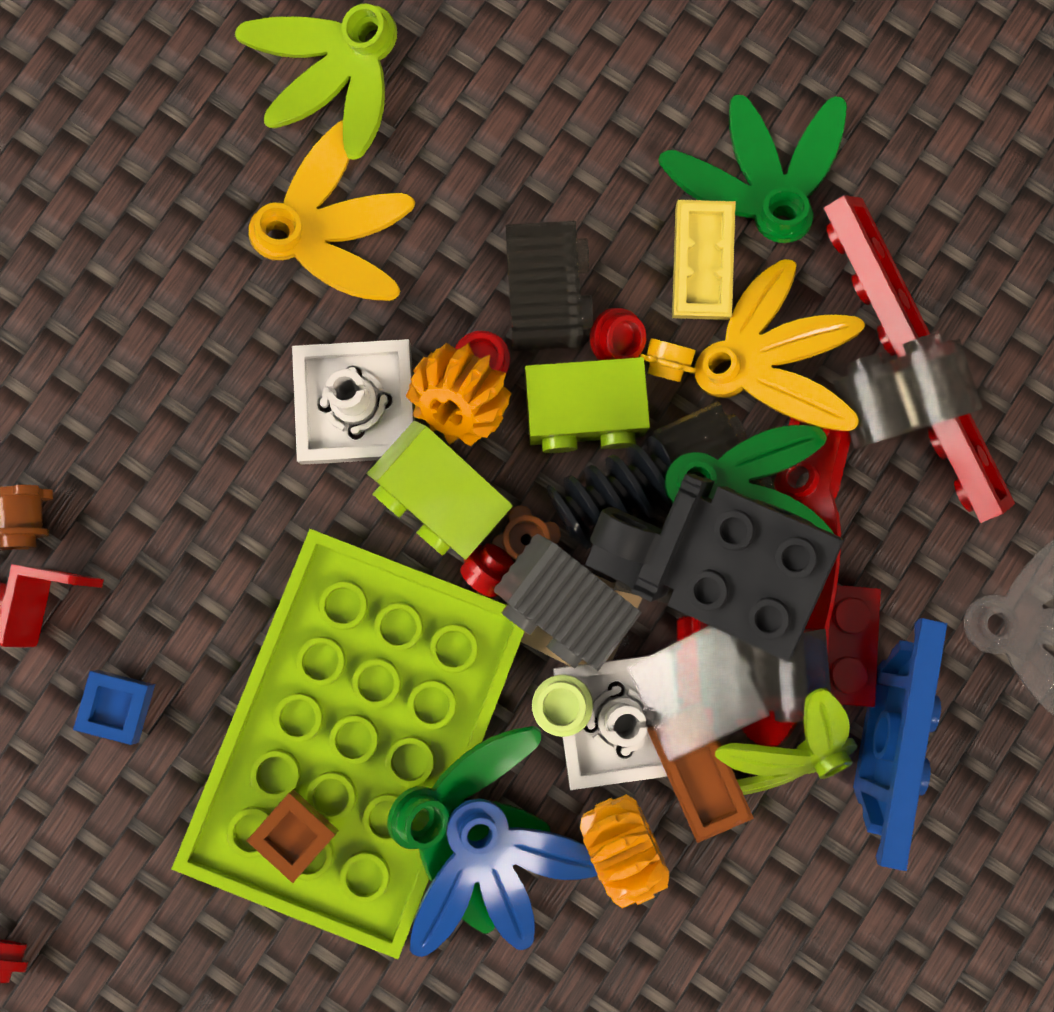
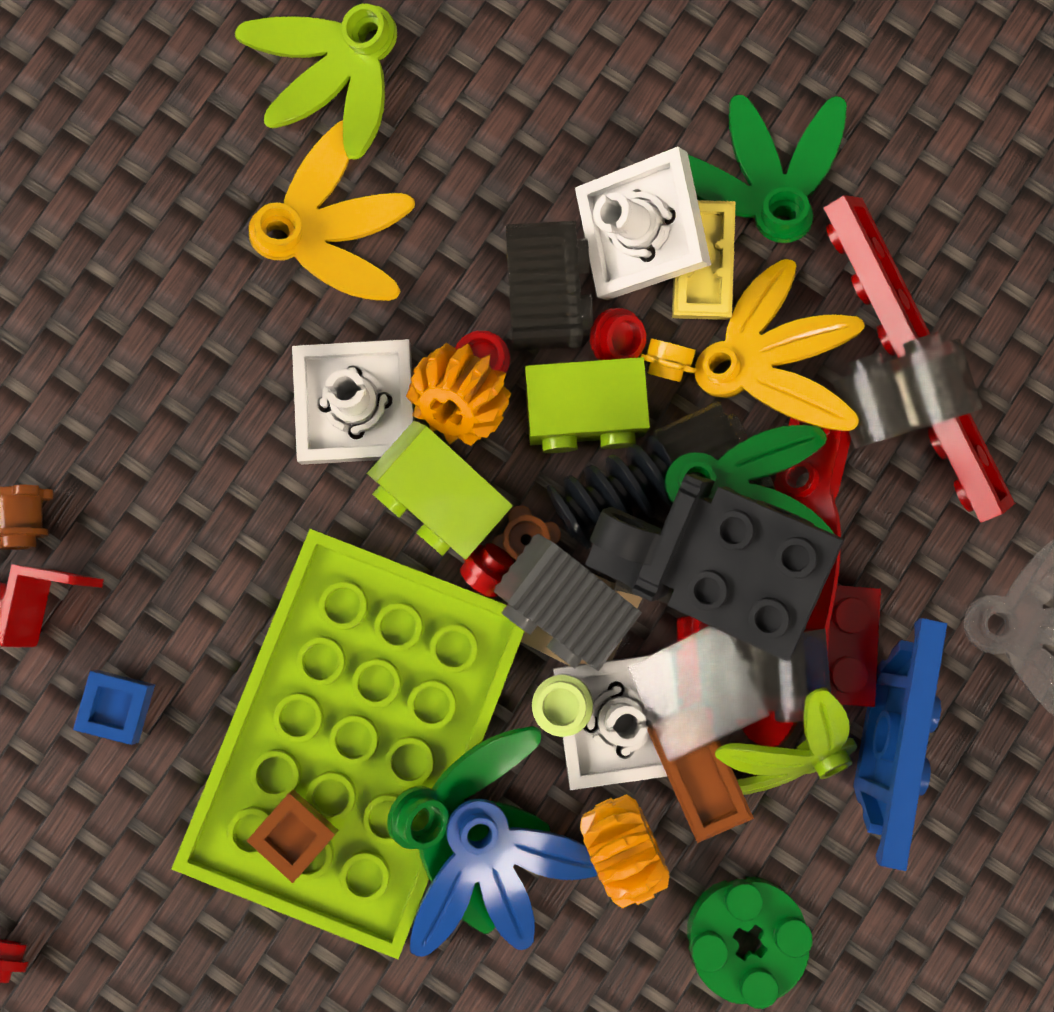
(627, 216): none -> white plate
(758, 975): none -> green plate

